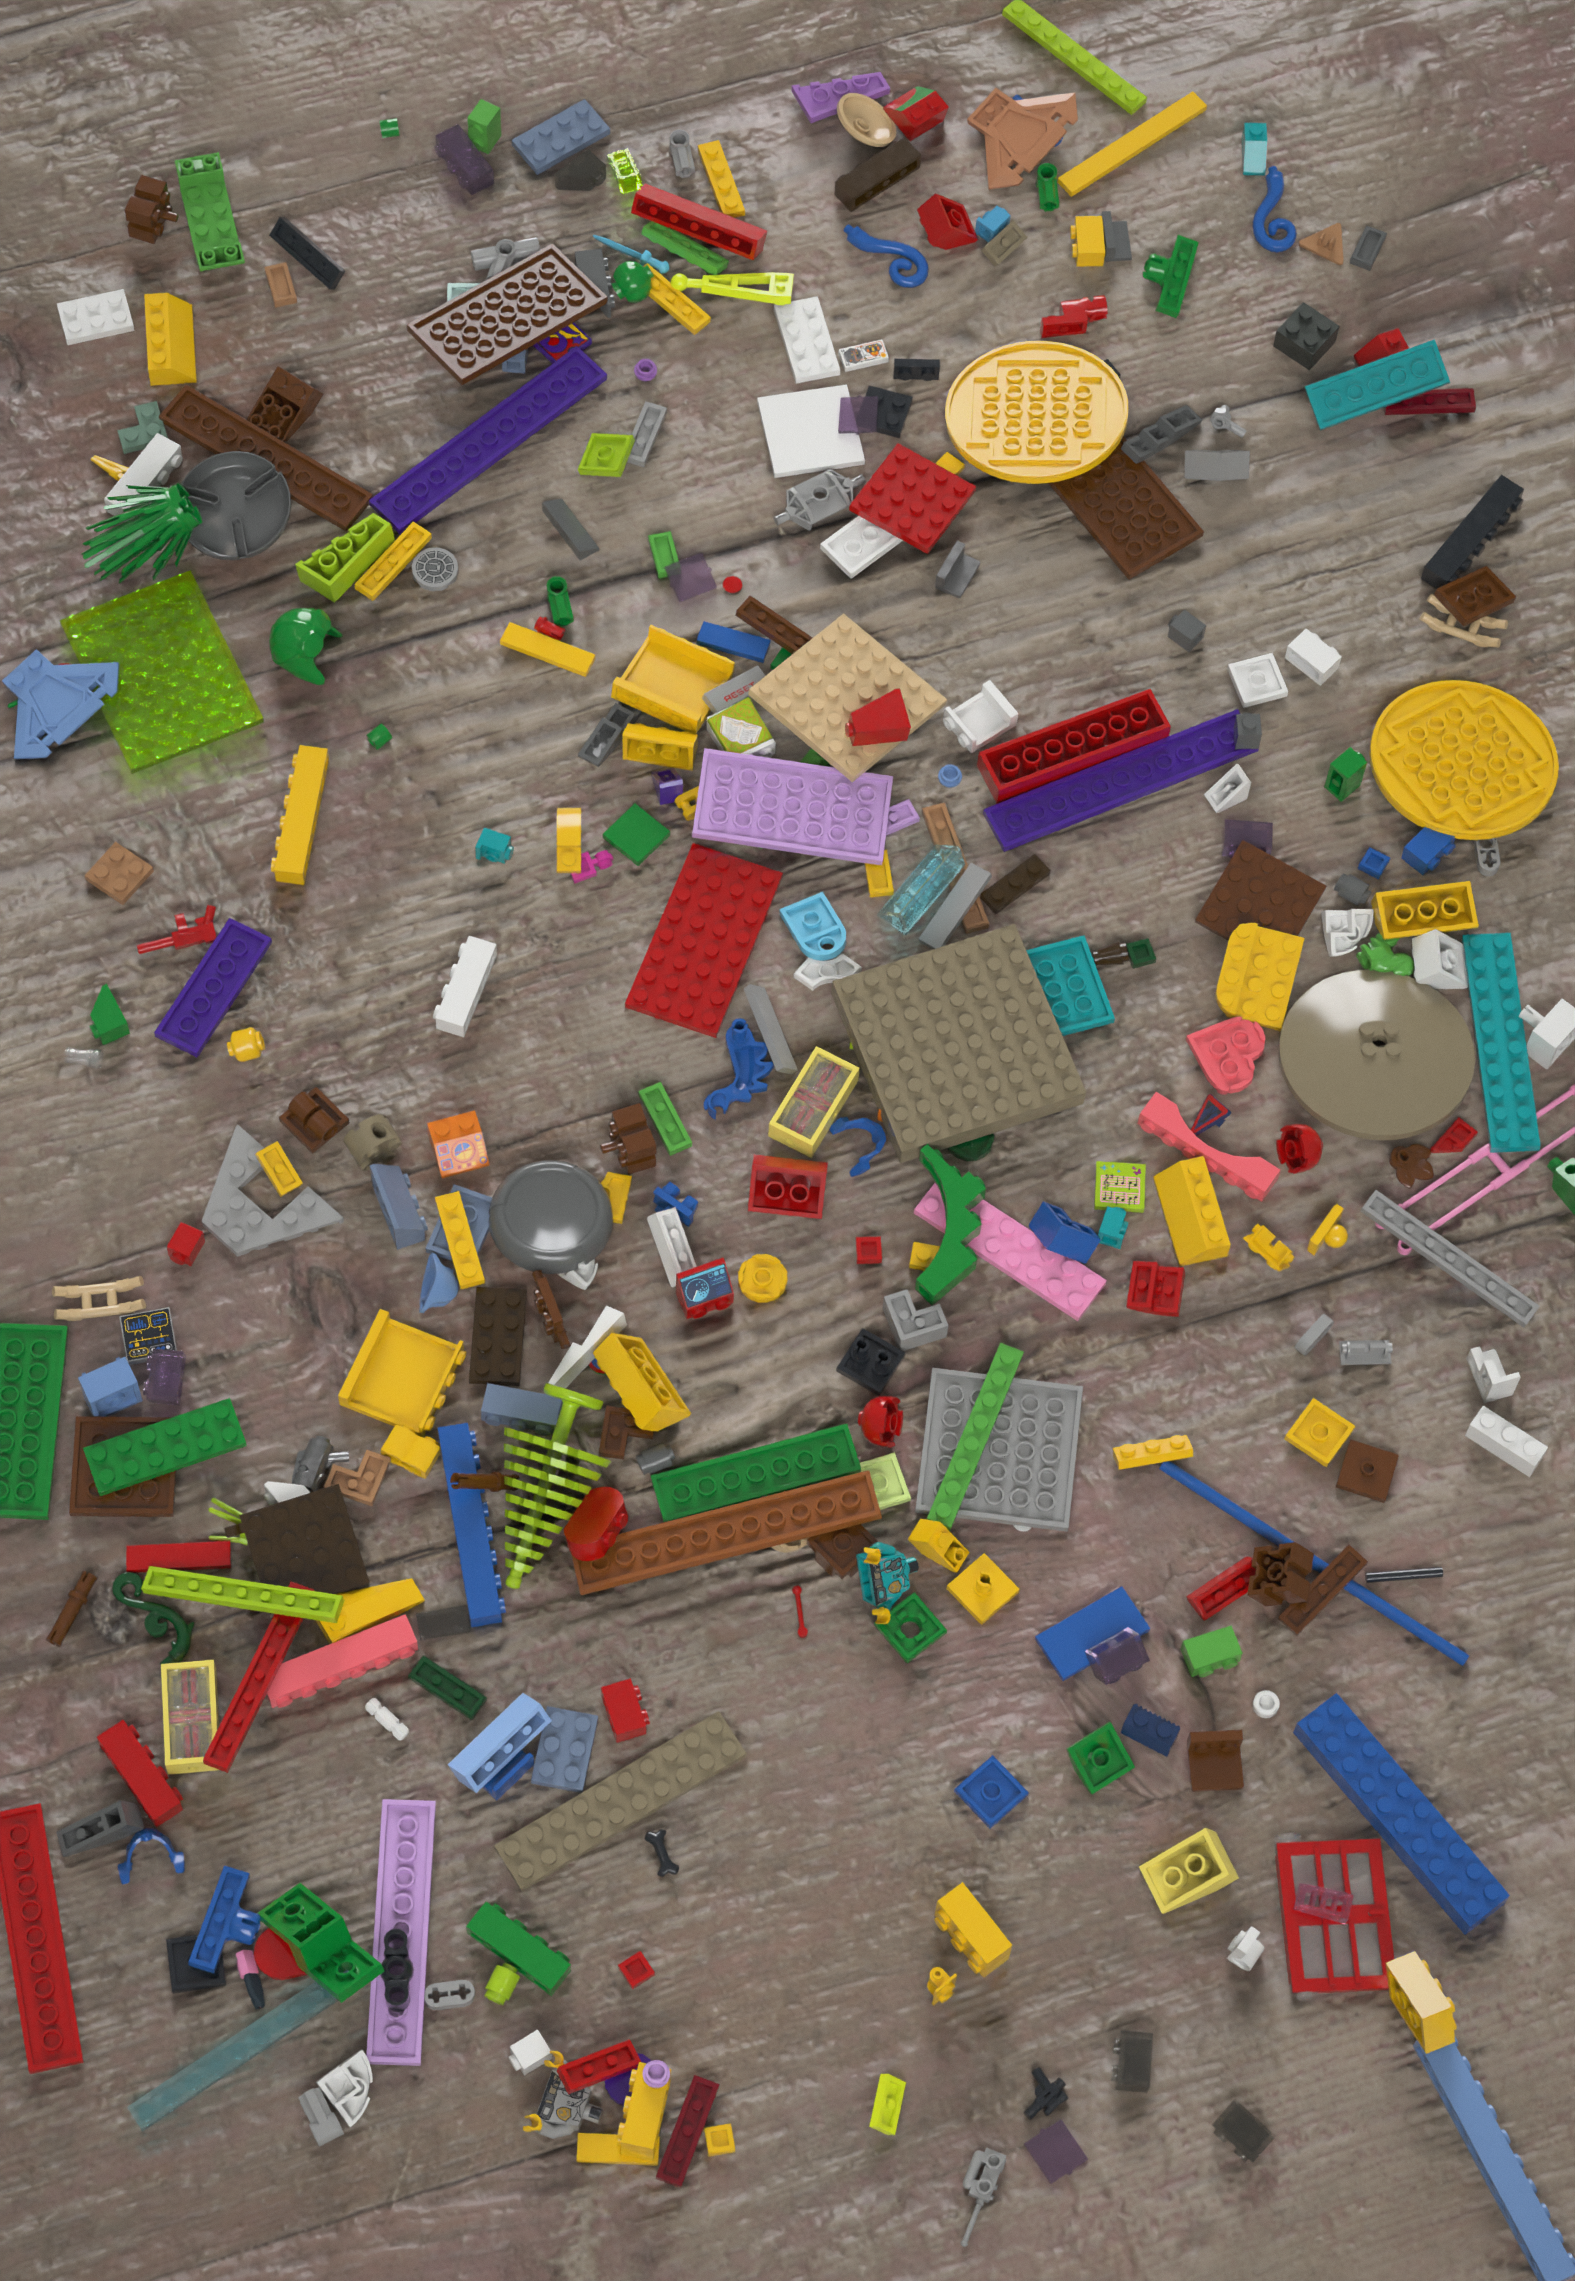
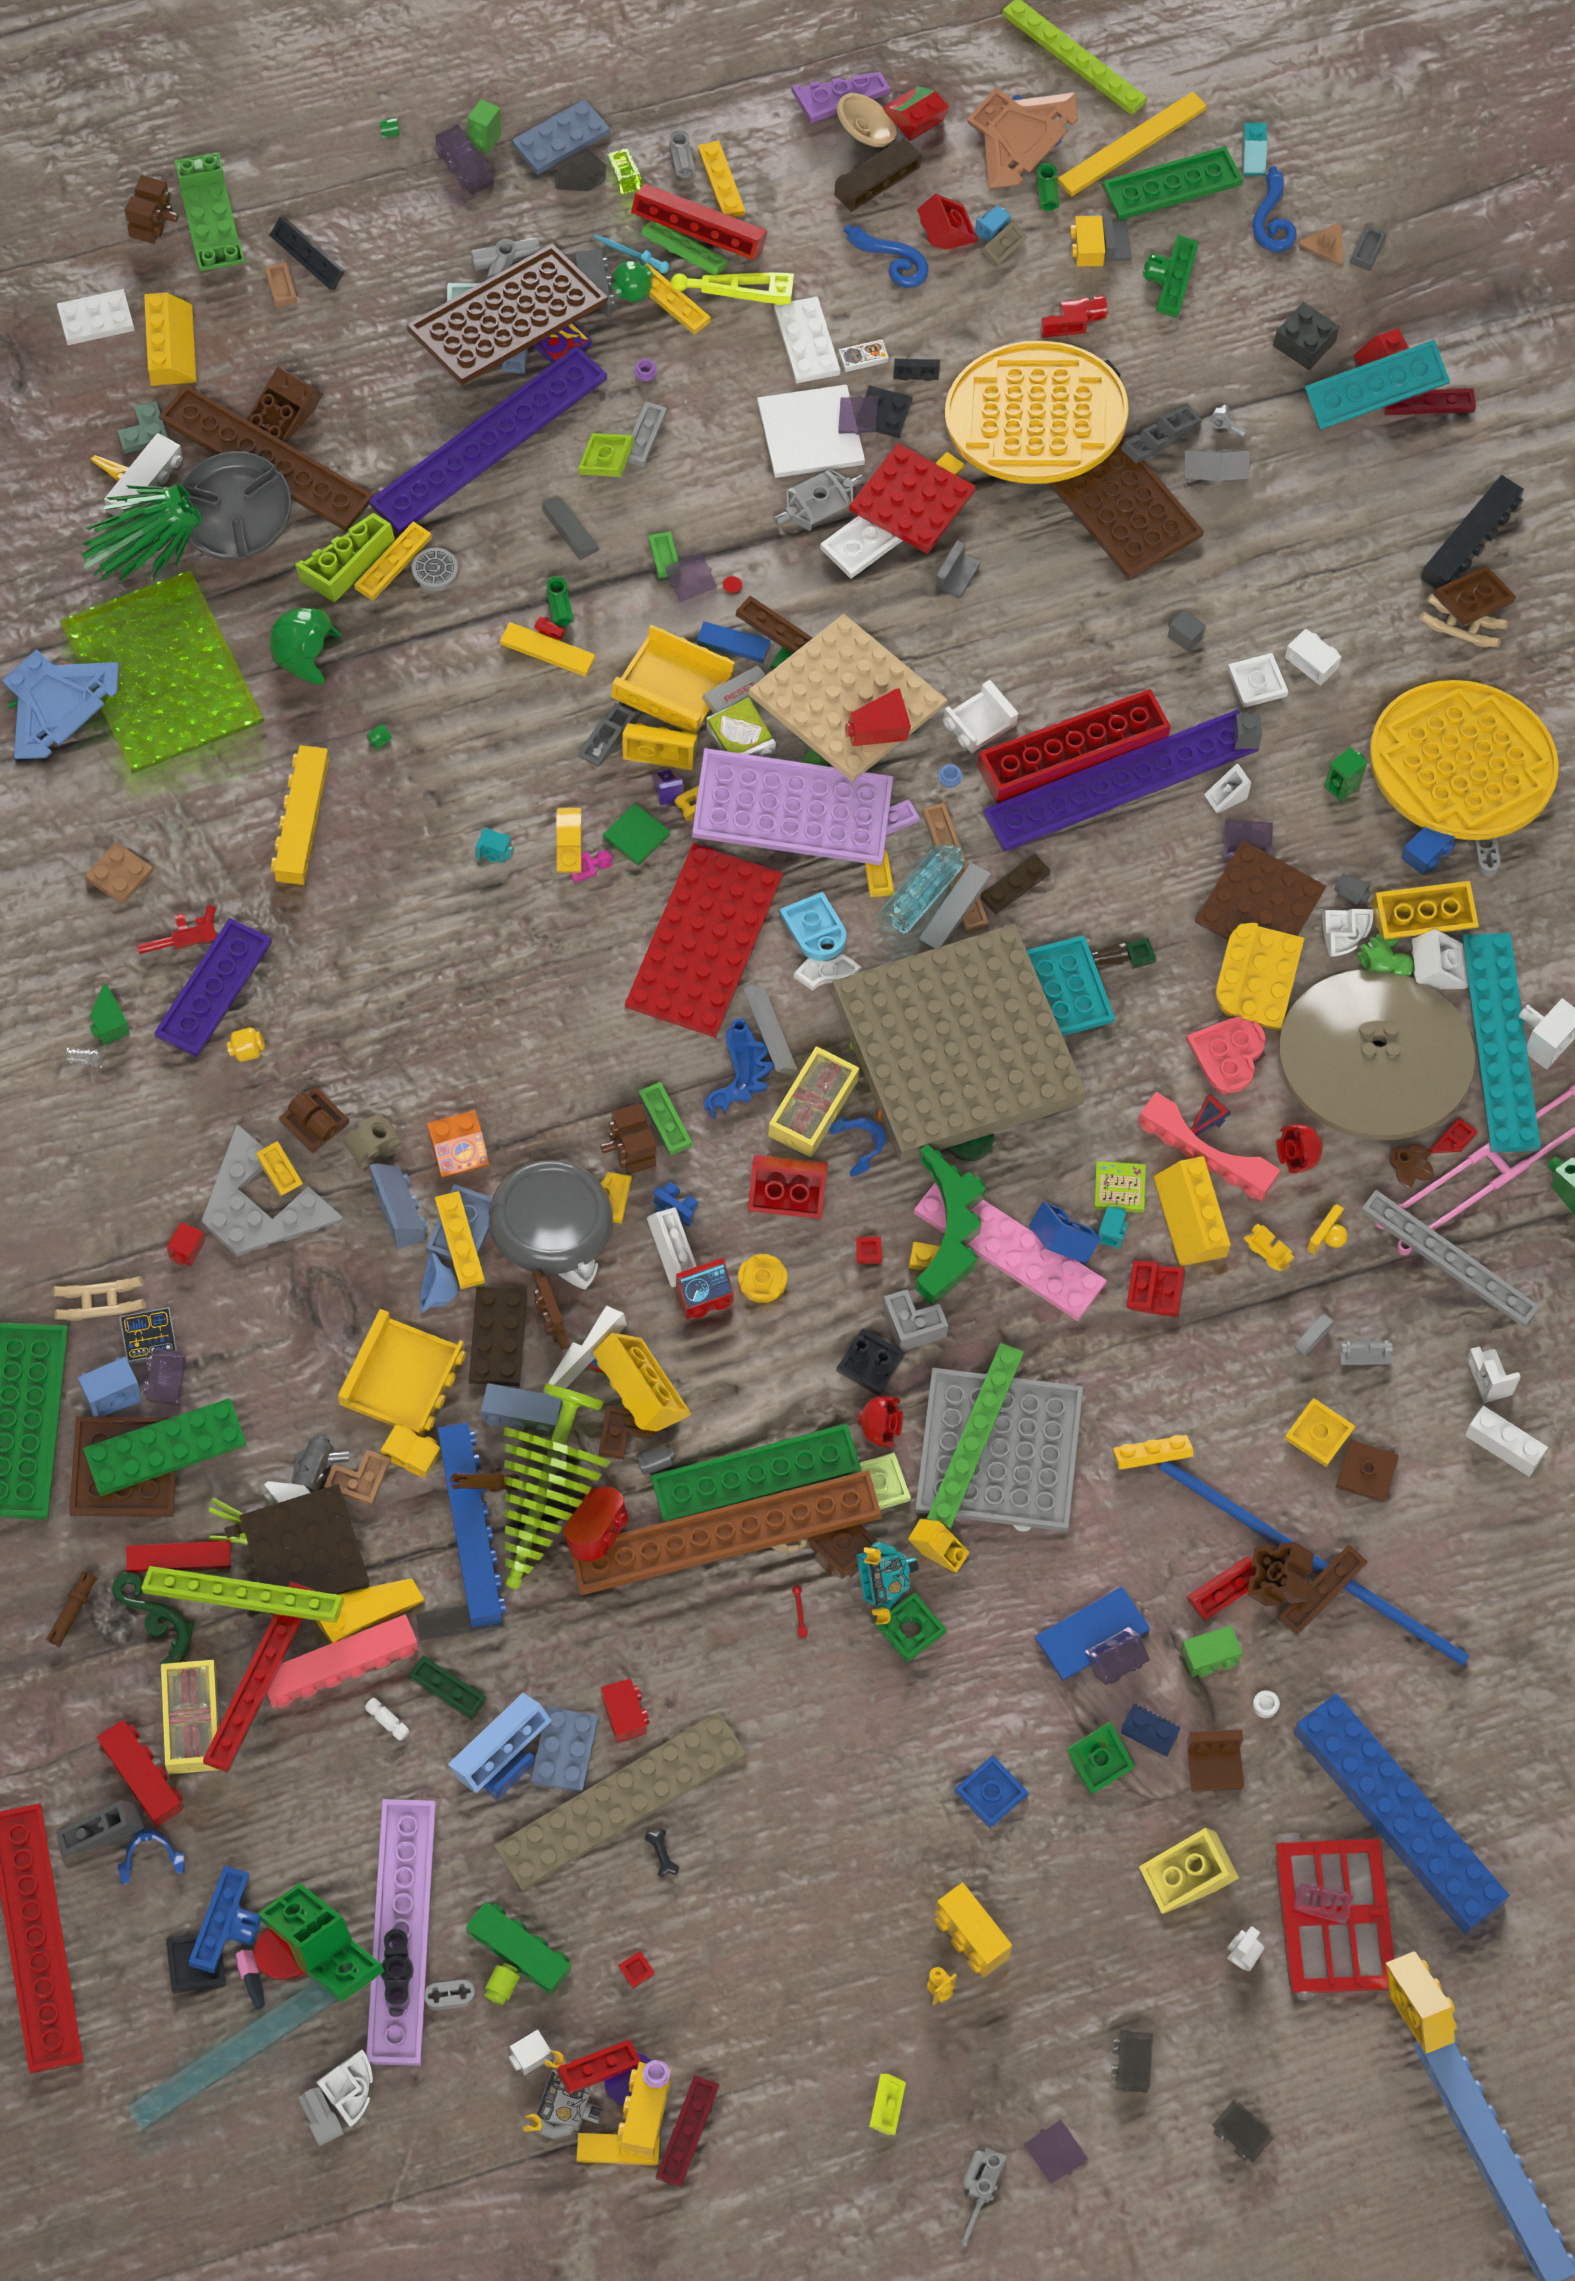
(466, 986): white brick -> none
(719, 2139): yellow tile -> none
(982, 1589): yellow tile -> none
(1047, 2094): black piece -> none
(1172, 183): none -> green plate
(1373, 863): blue tile -> none
(1408, 1574): black bar -> none

